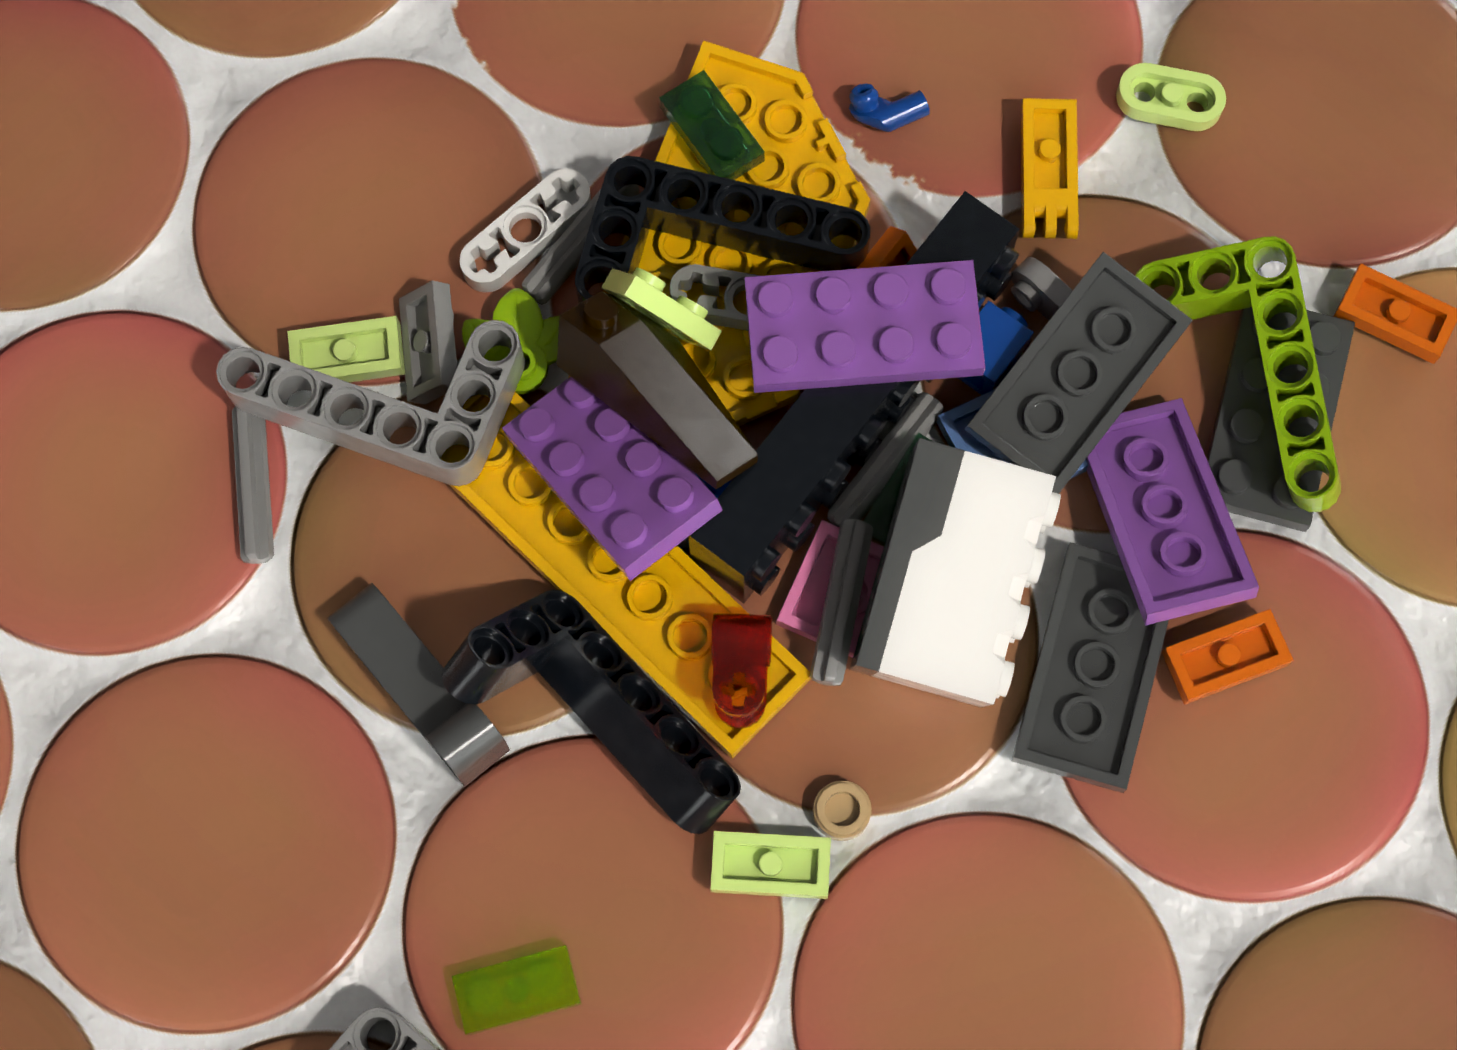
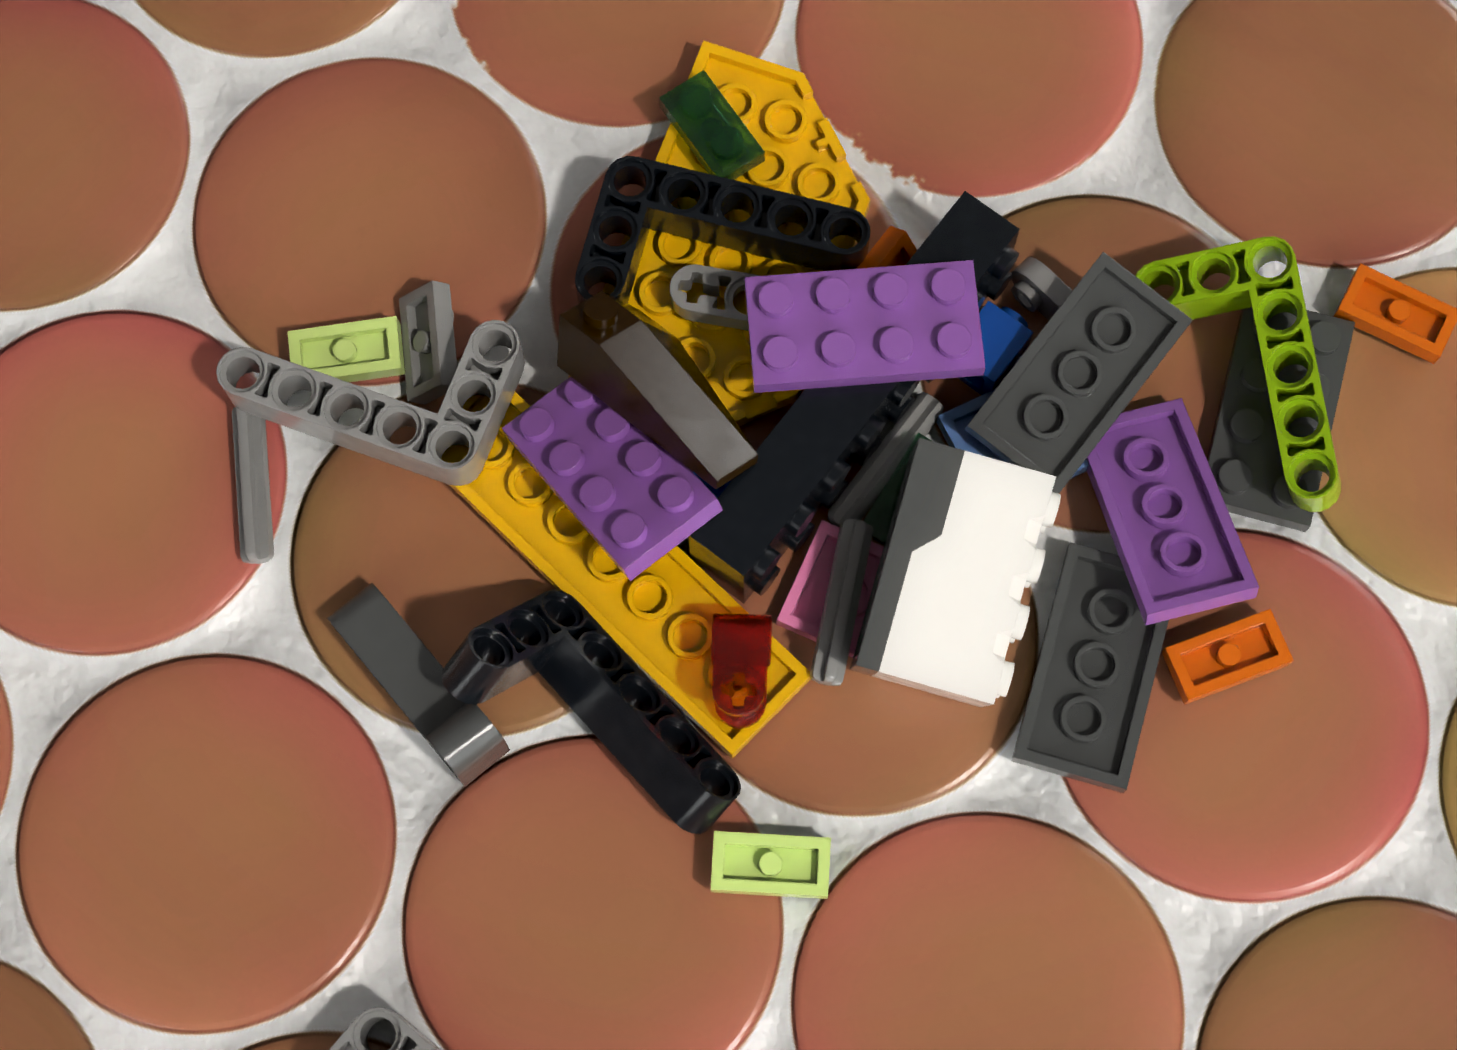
(486, 242): white beam -> none
(516, 990): clear neon green plate -> none
(536, 336): lime plate -> none
(565, 253): light grey axle -> none
(645, 295): yellowish green plate -> none
(842, 810): tan tile -> none
(883, 114): blue arm -> none
(1049, 166): yellow hinge -> none
(1169, 94): yellowish green plate -> none

